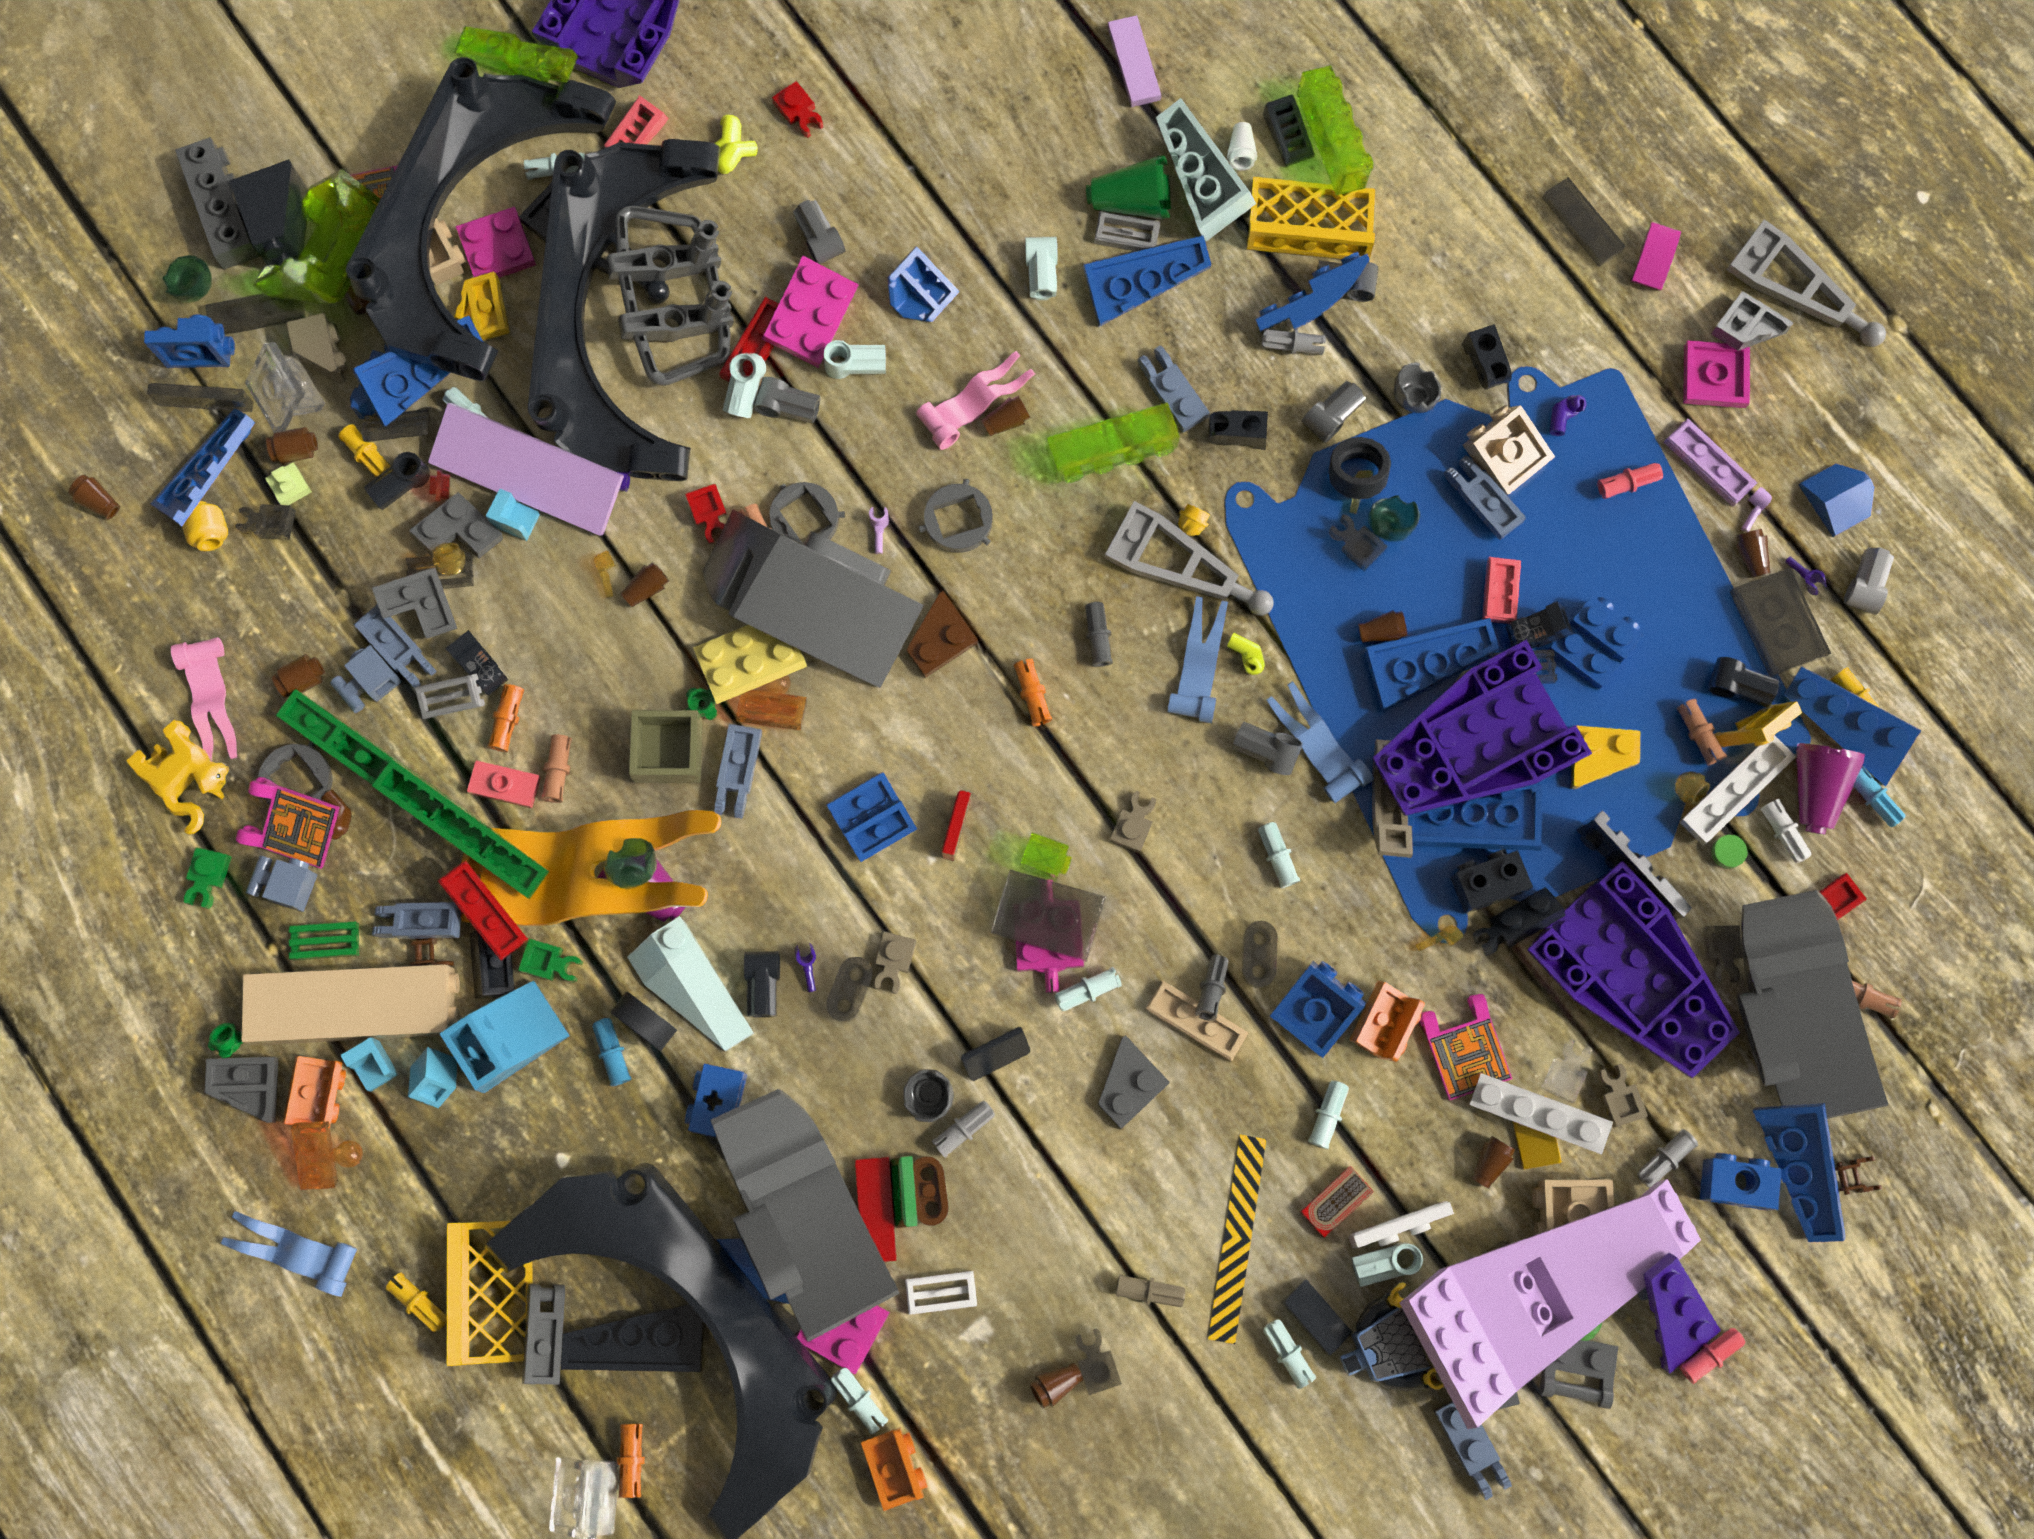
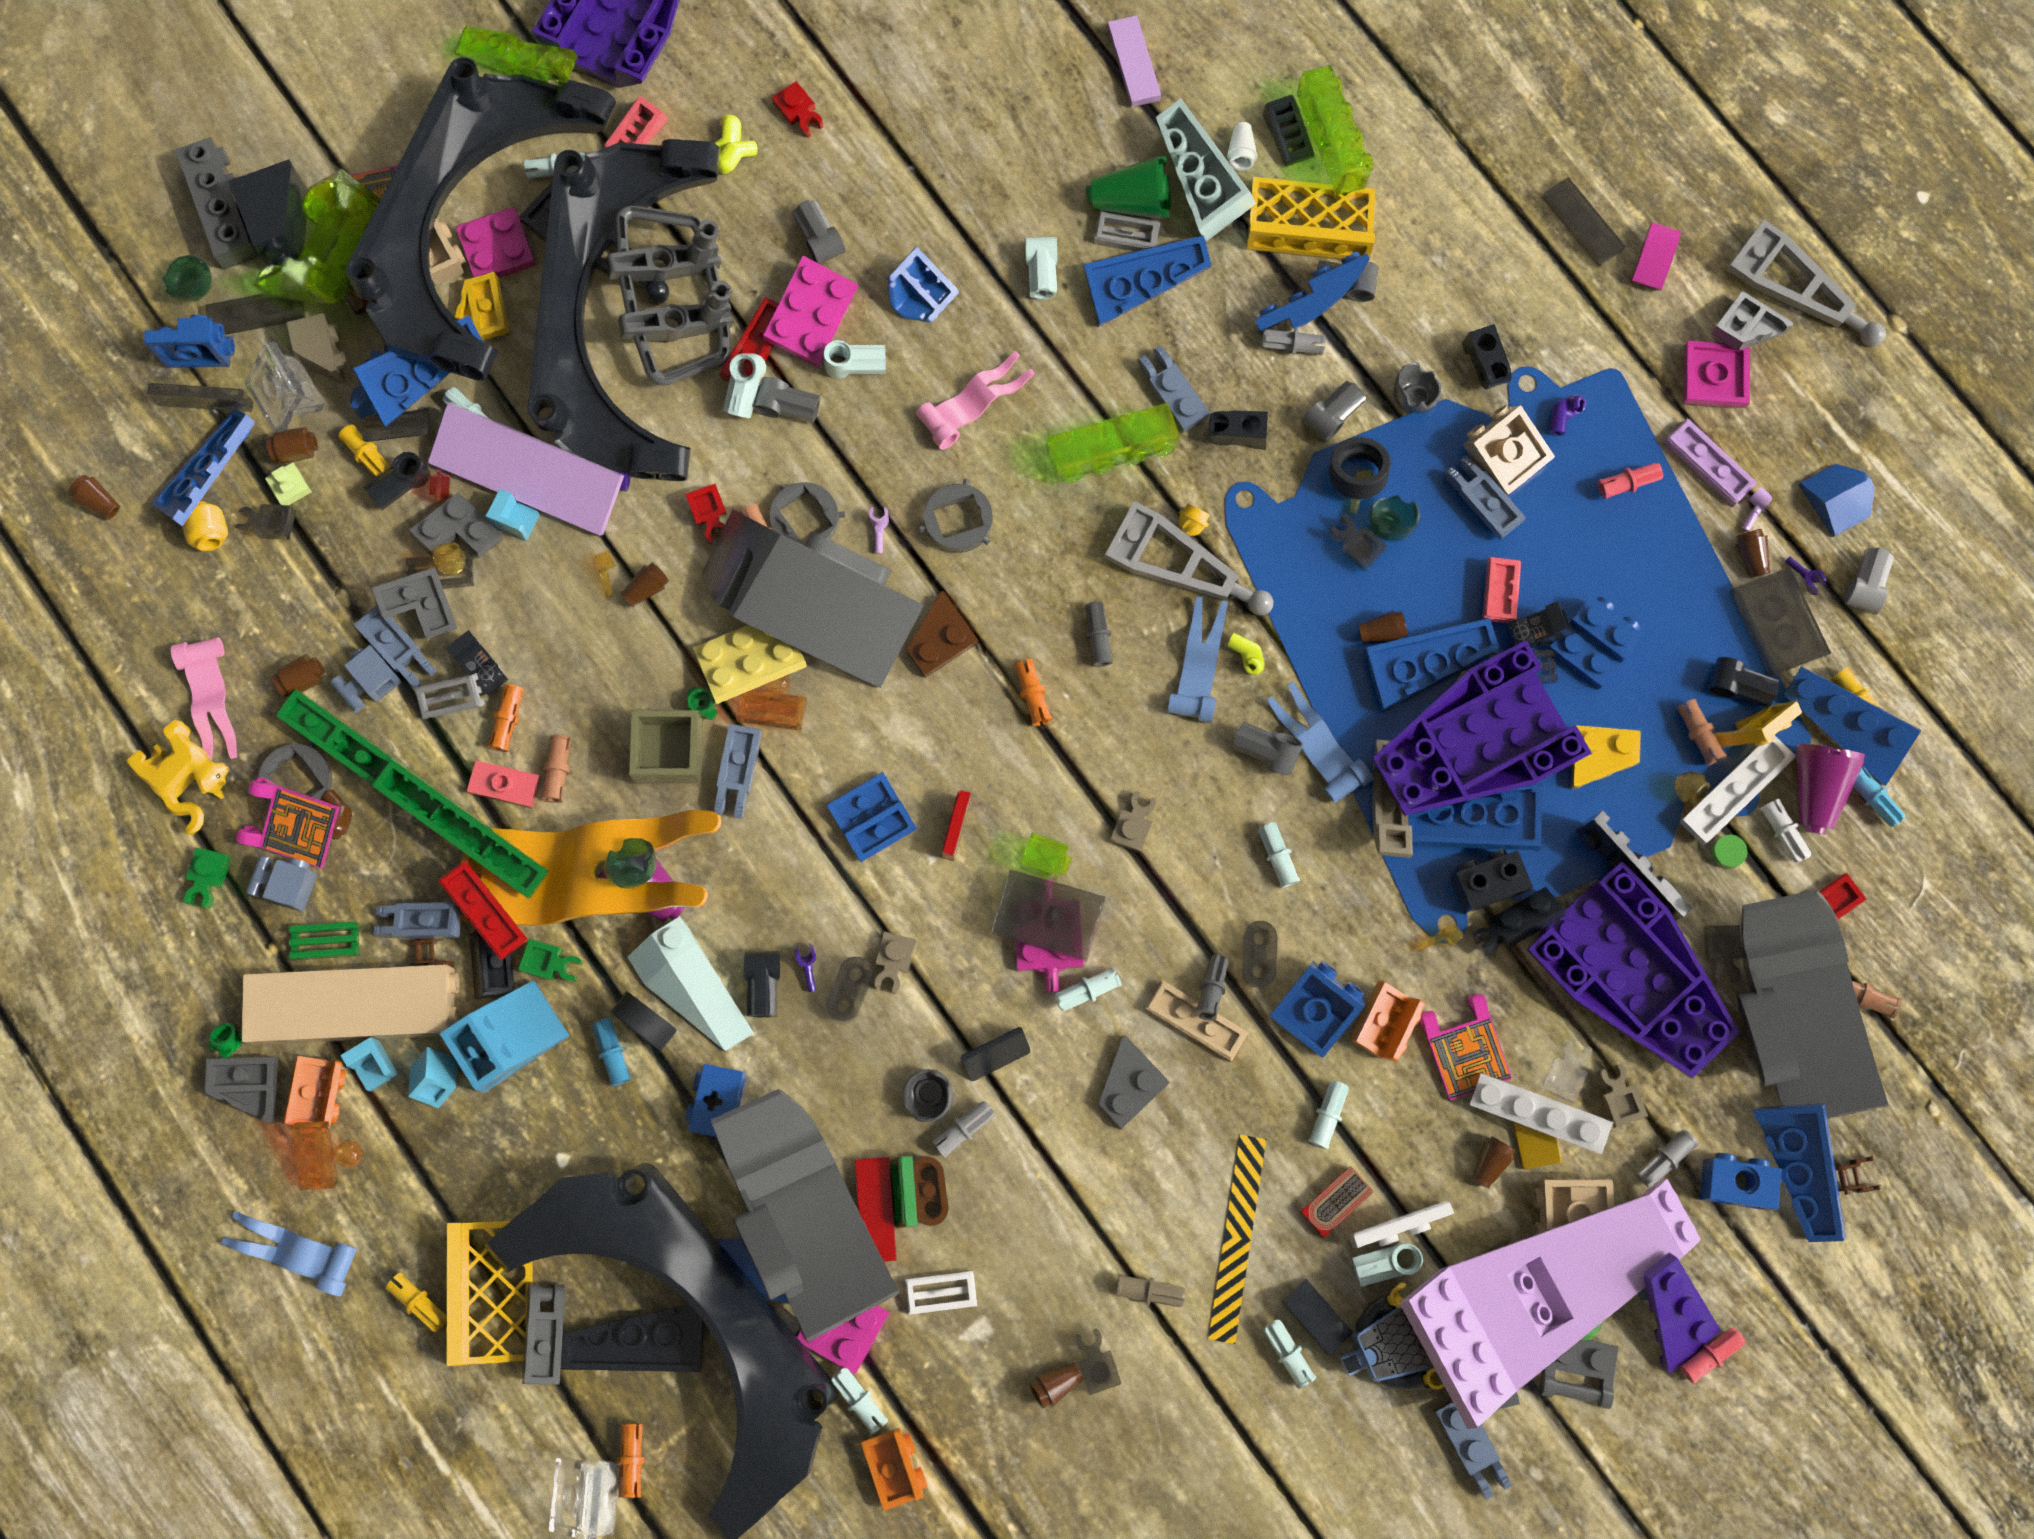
(1006, 416): reddish brown cone -> none

